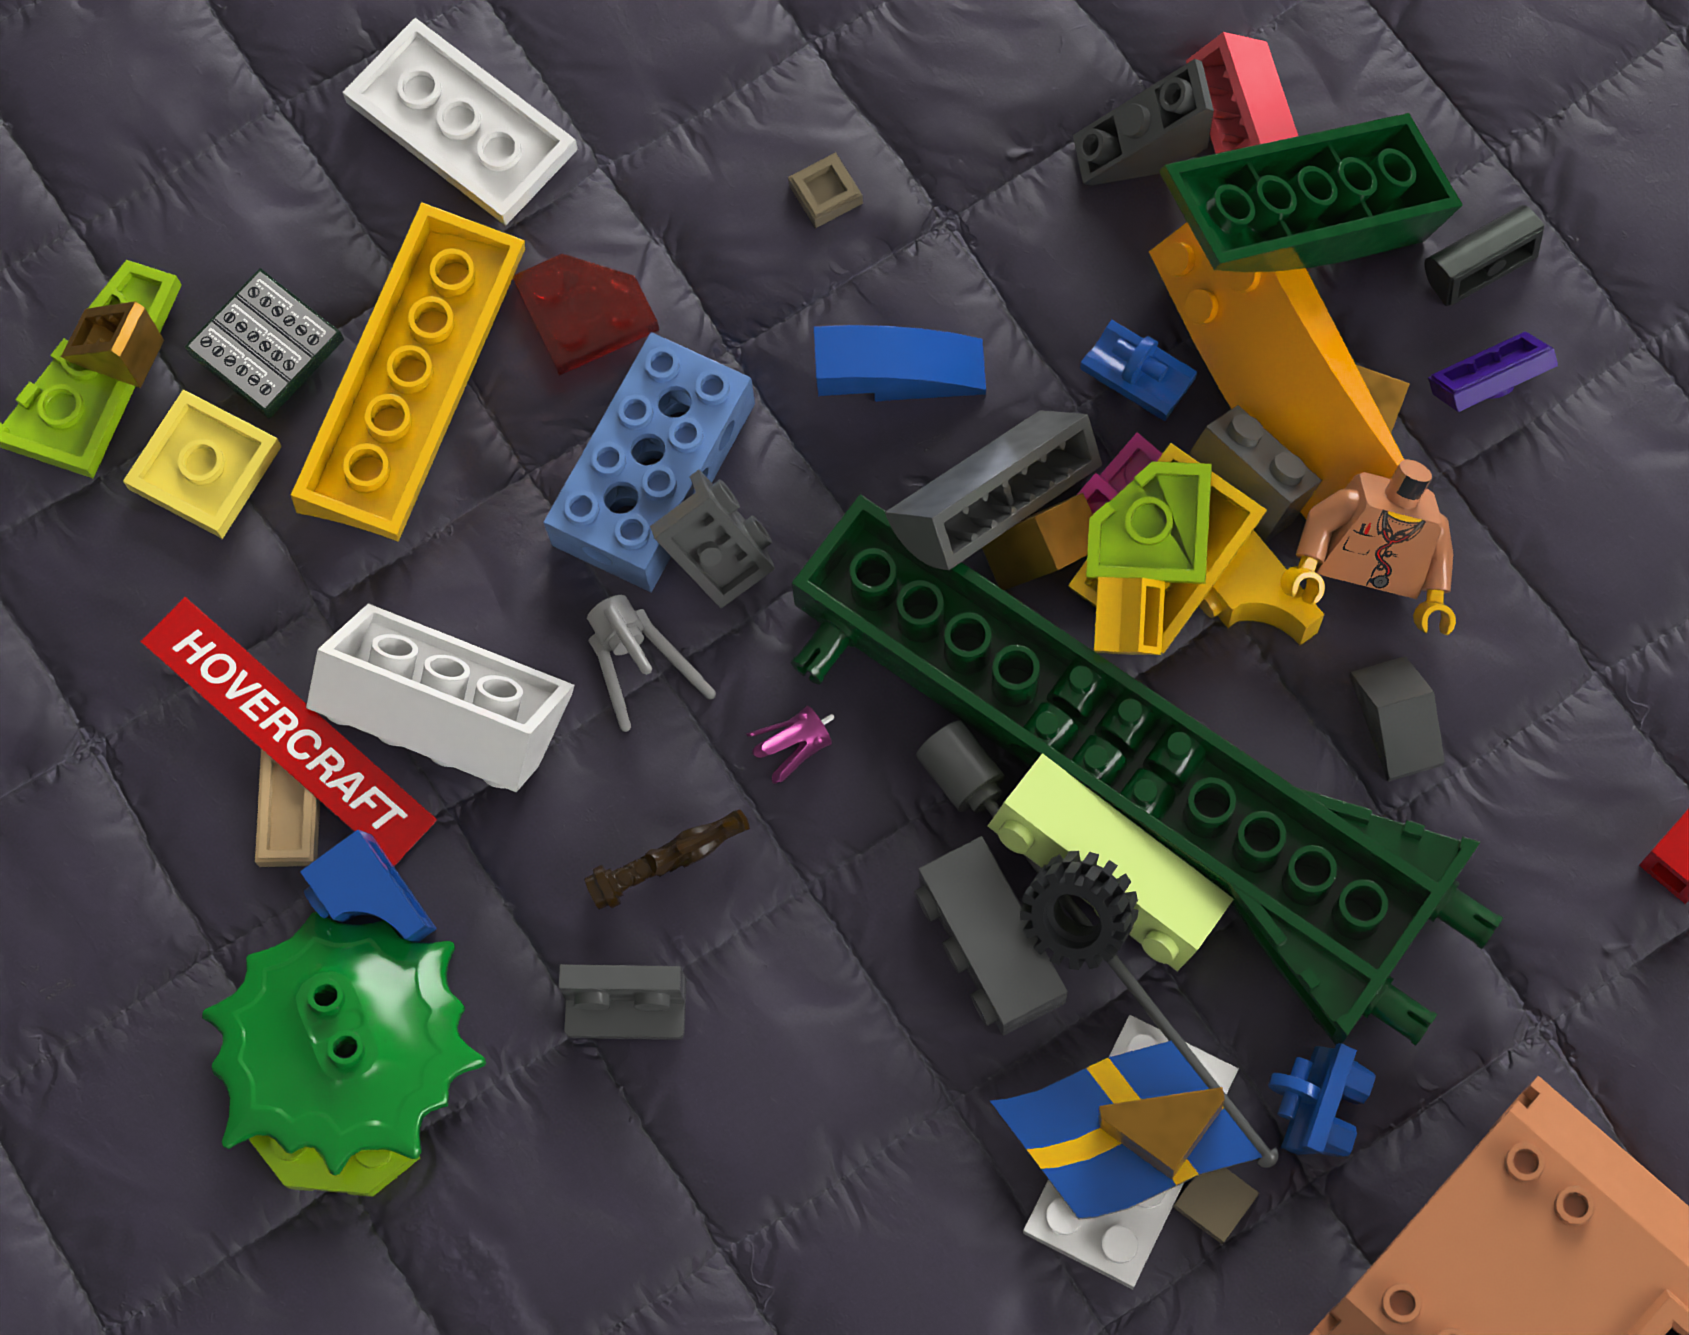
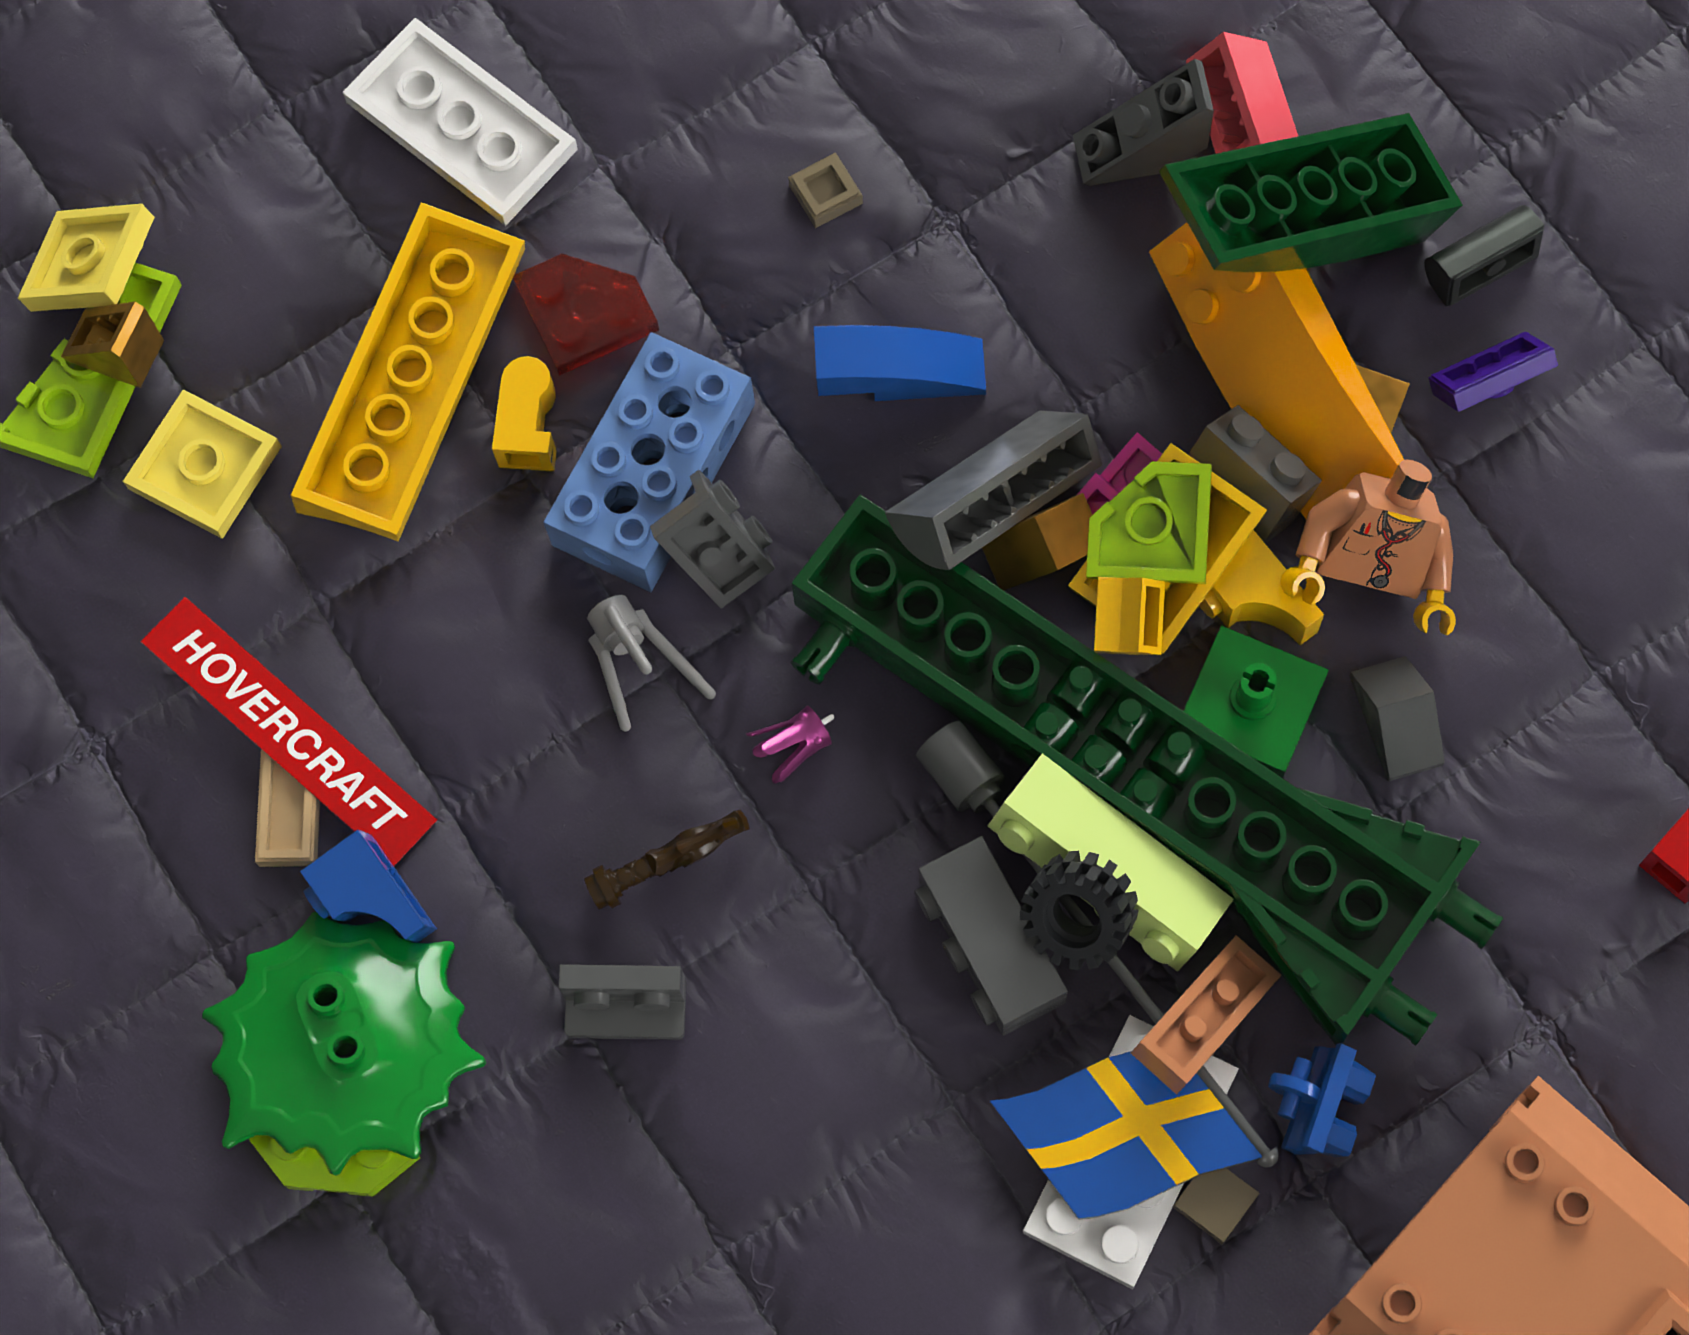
(86, 258): none -> light yellow plate
(264, 343): tile -> none
(438, 696): white slope -> none
(520, 418): none -> yellow leg
(1138, 370): blue hips -> none
(1163, 1127): pearl gold slope -> none
(1205, 1014): none -> nougat plate
(1256, 697): none -> green tile

